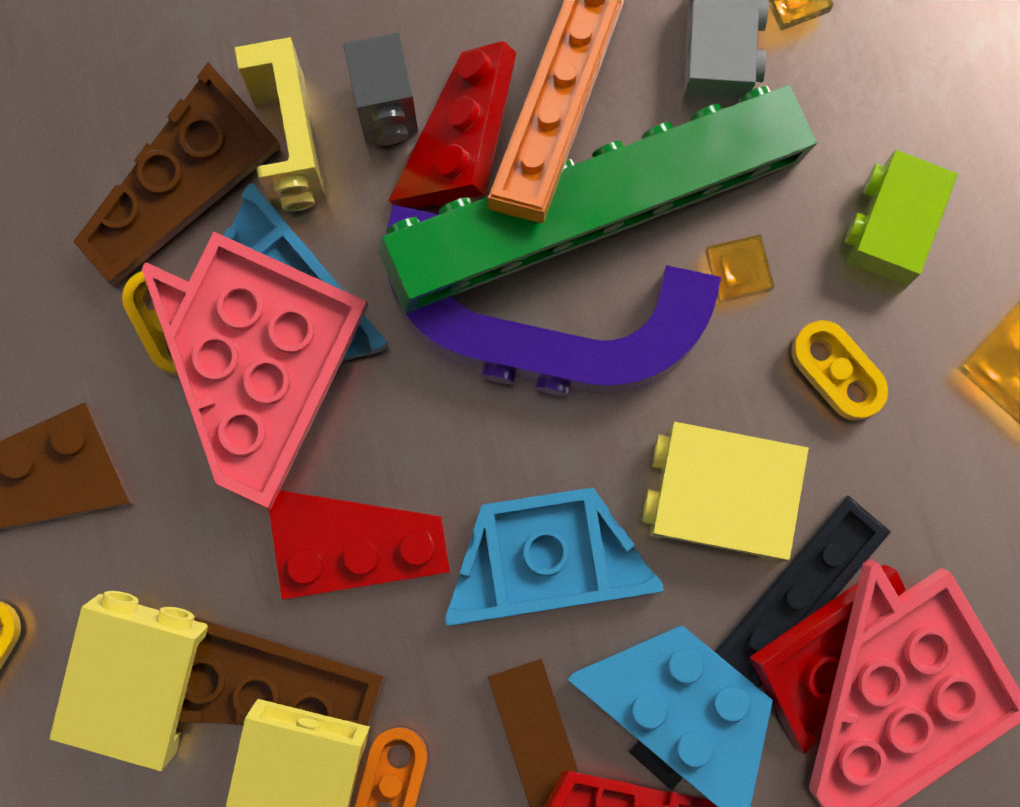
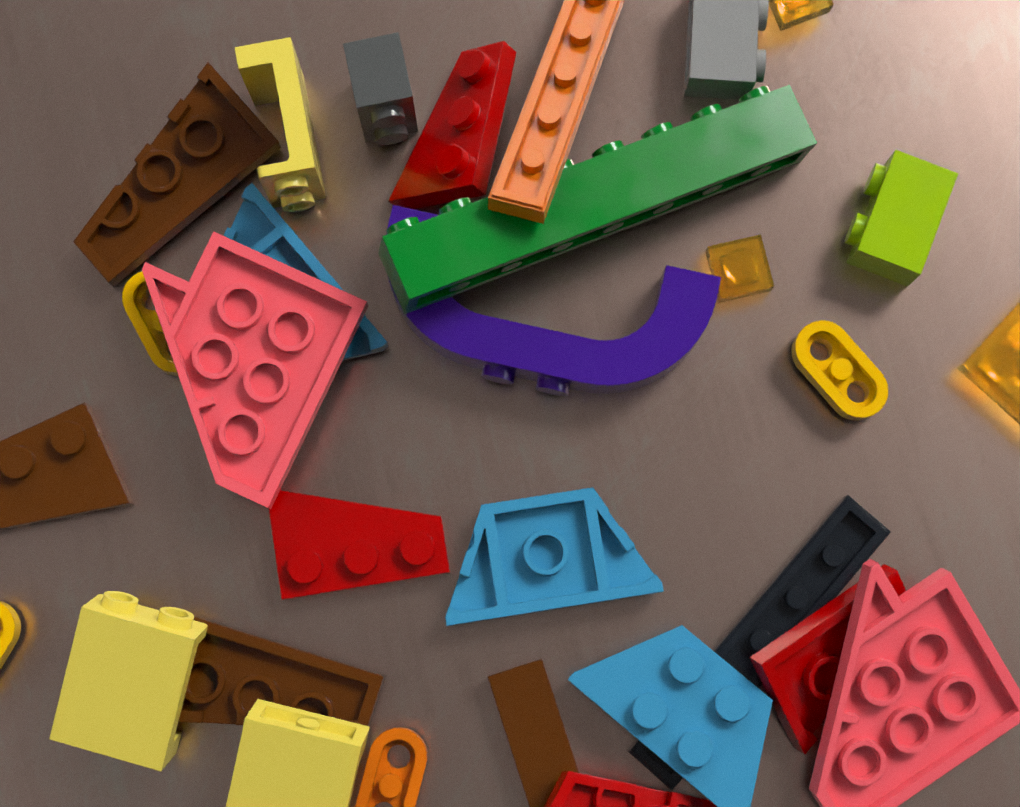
(726, 491): light yellow panel -> none

